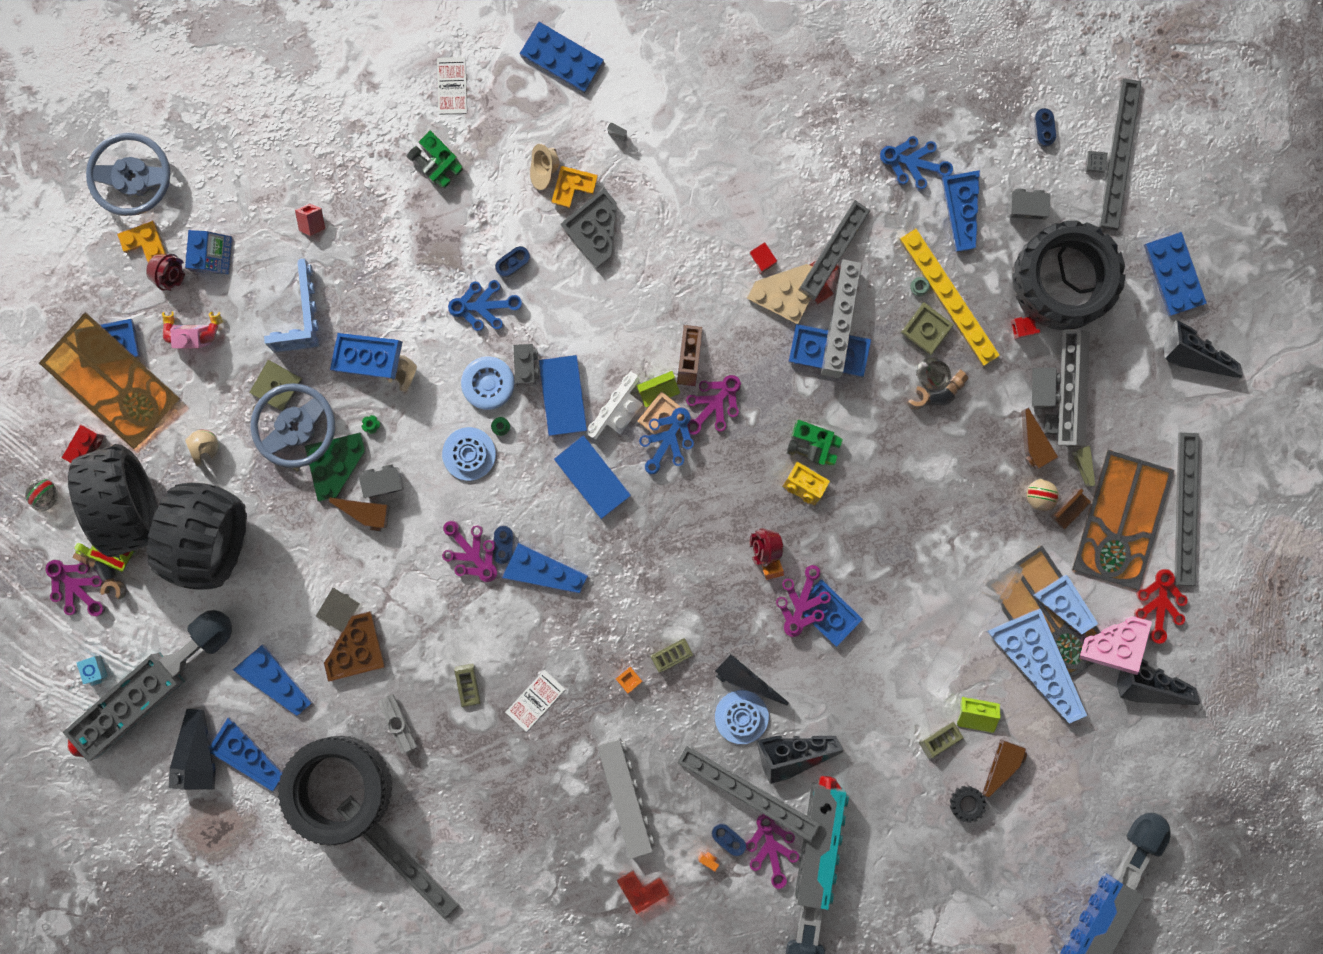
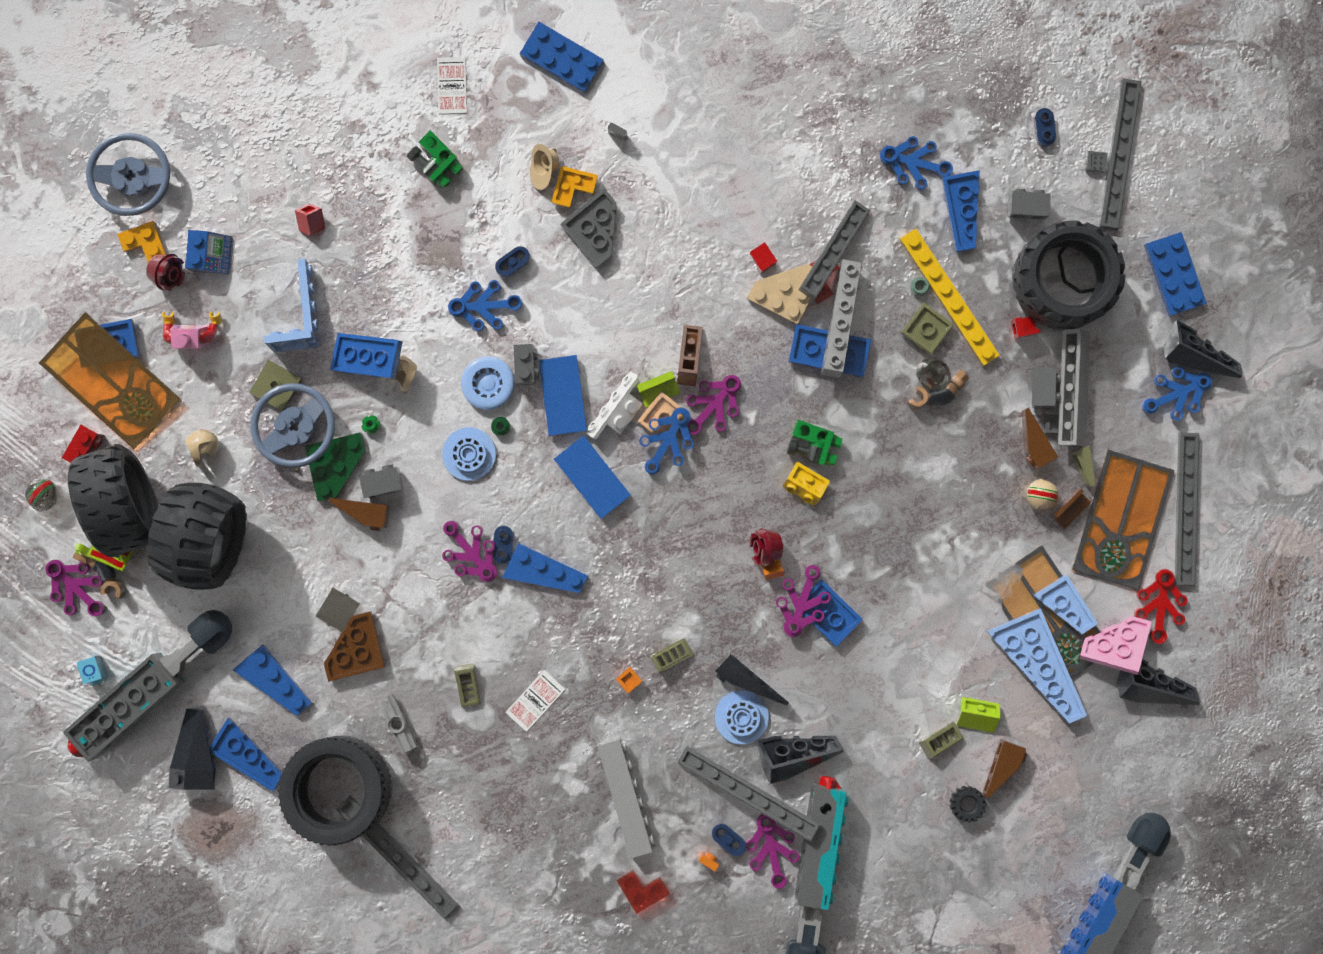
(1180, 392): none -> blue plant

